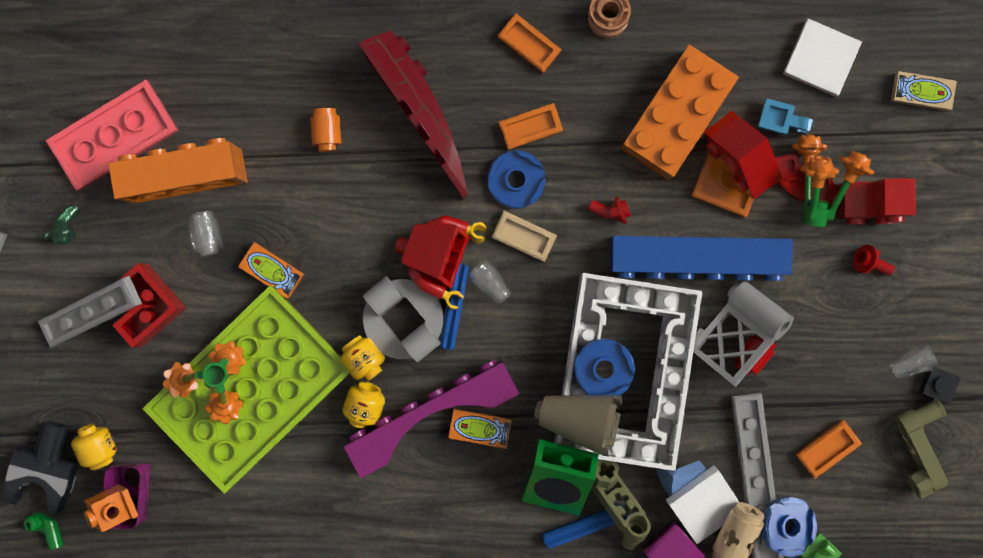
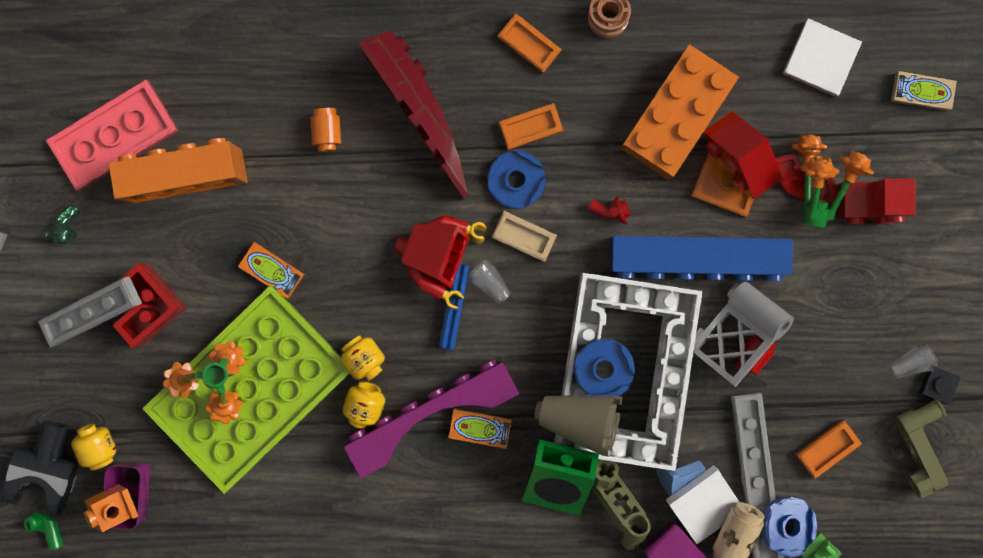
(204, 233): clear brick -> none
(383, 298): light grey piece -> none
(578, 528): blue axle -> none
(779, 117): dark azure plate -> none
(870, 260): red plate -> none

